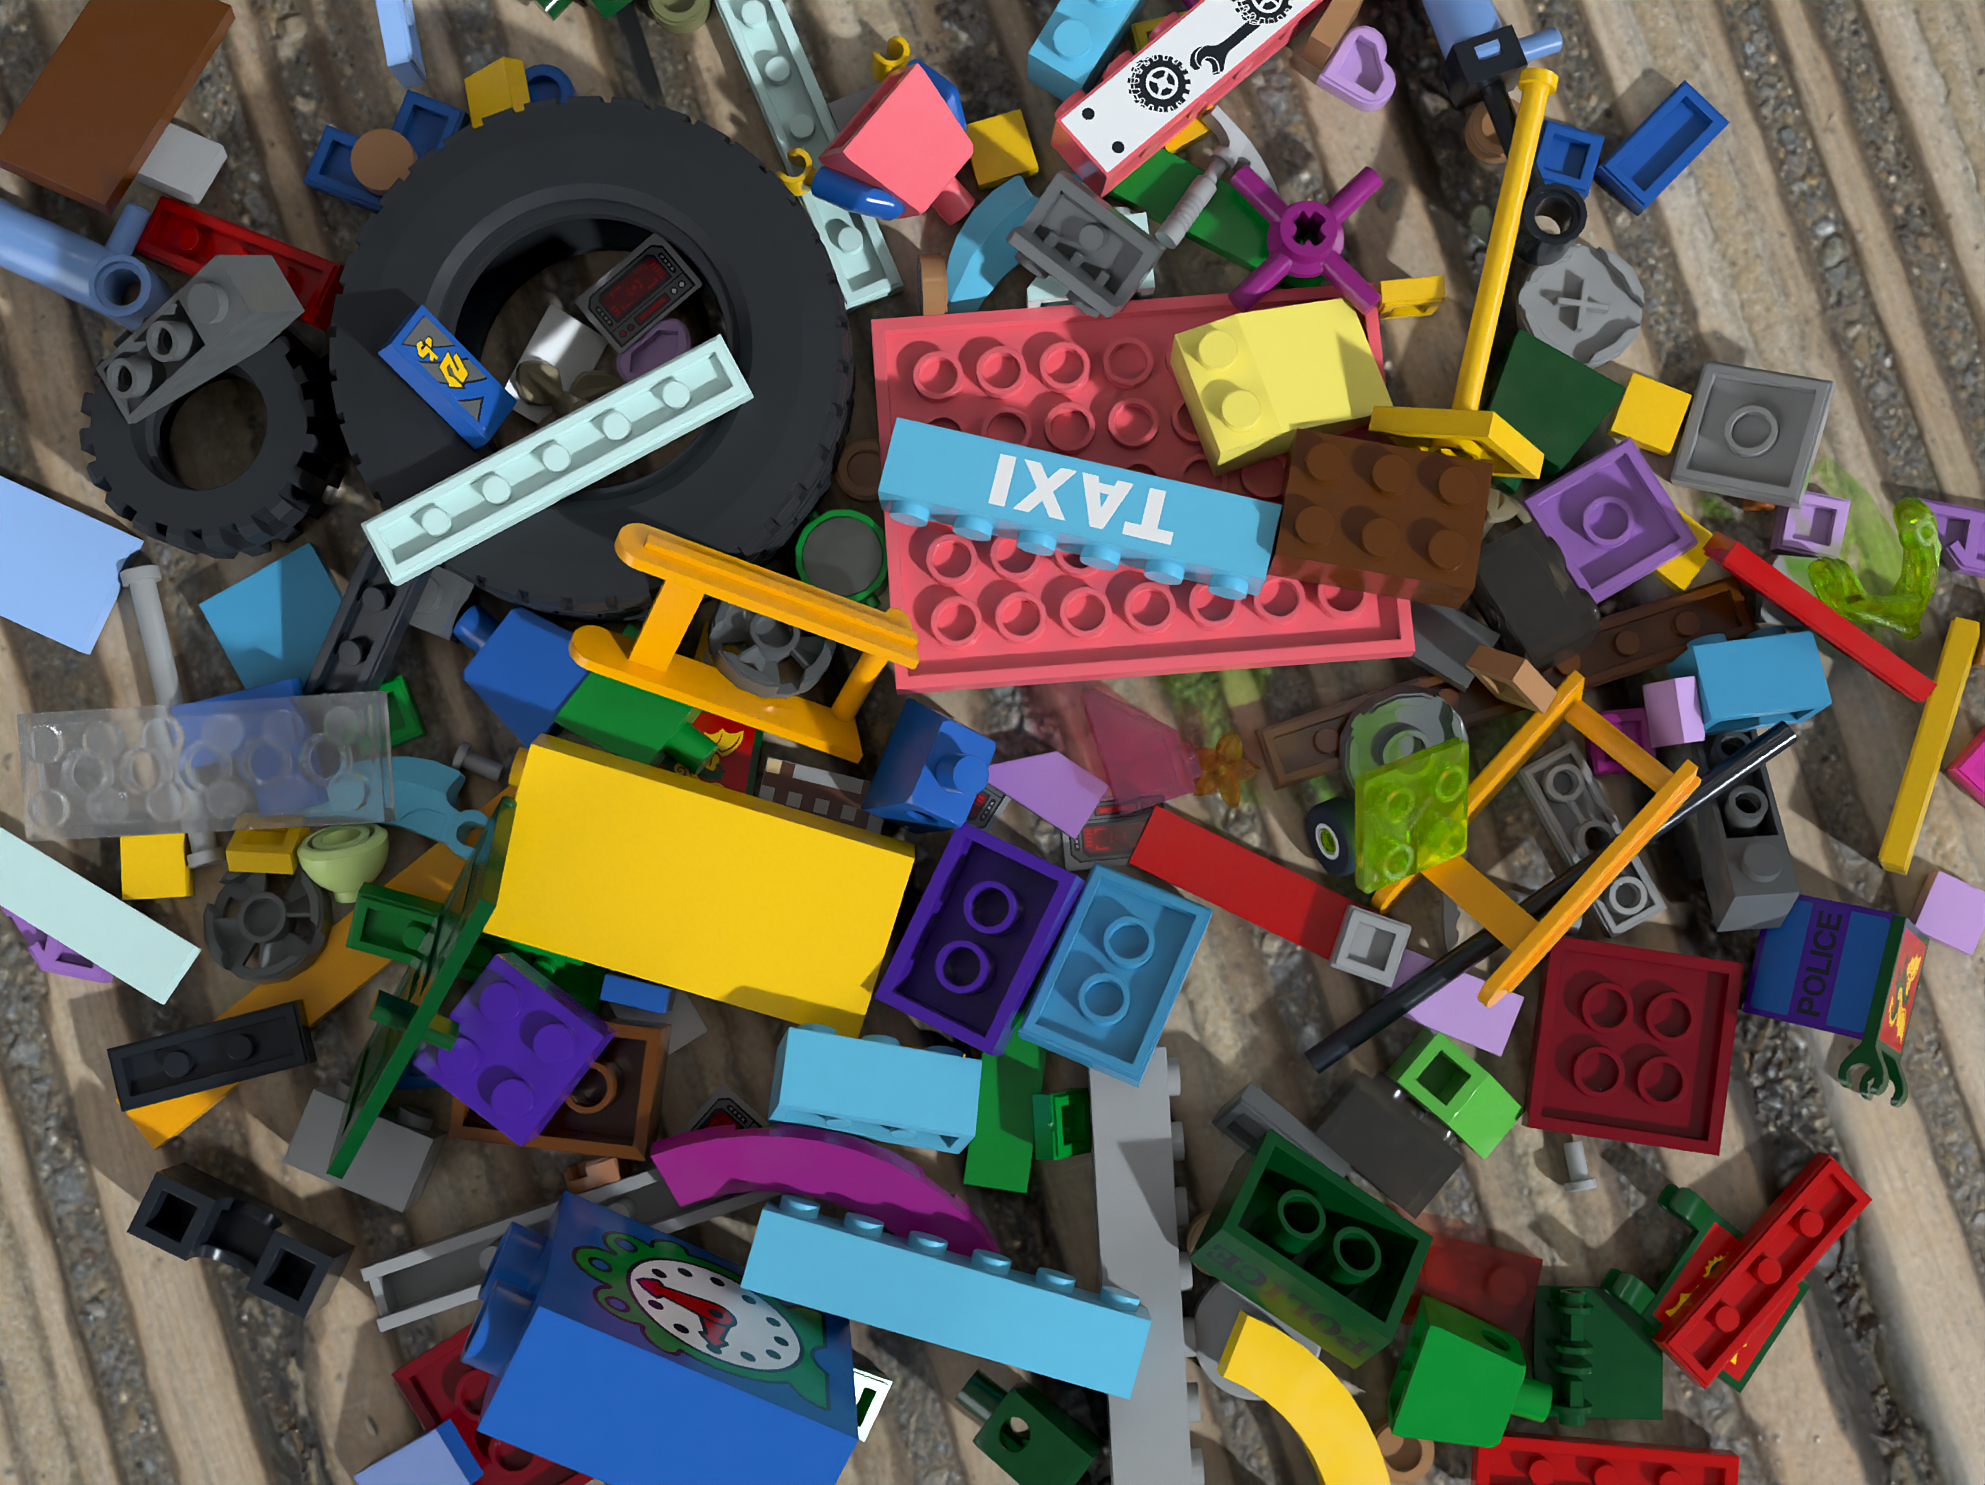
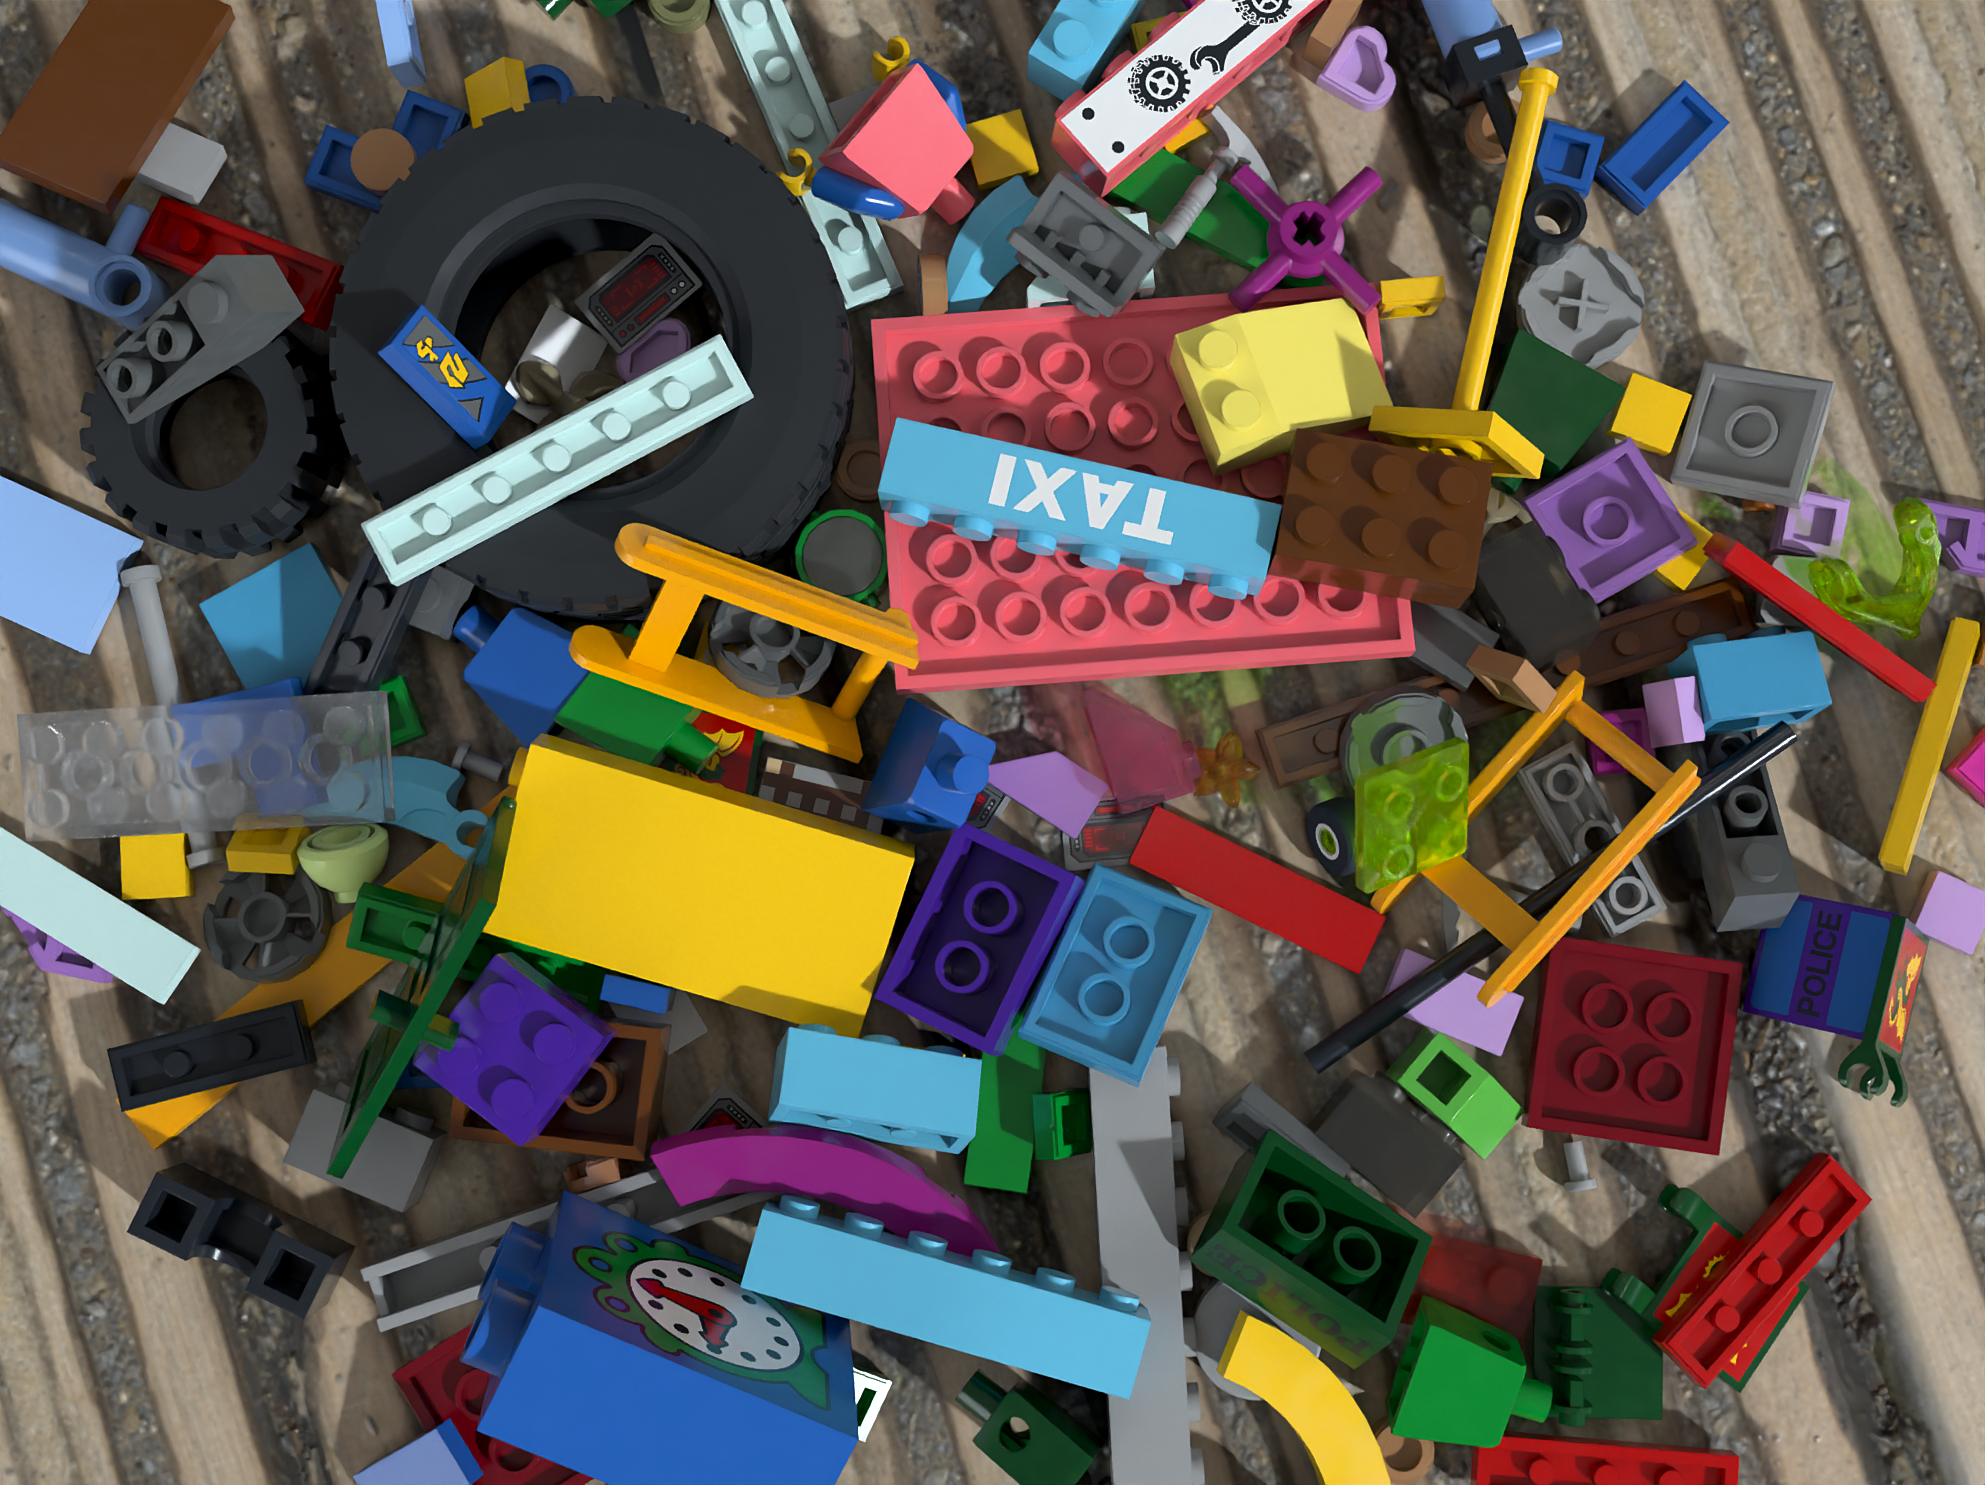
(1369, 945): light grey tile -> none

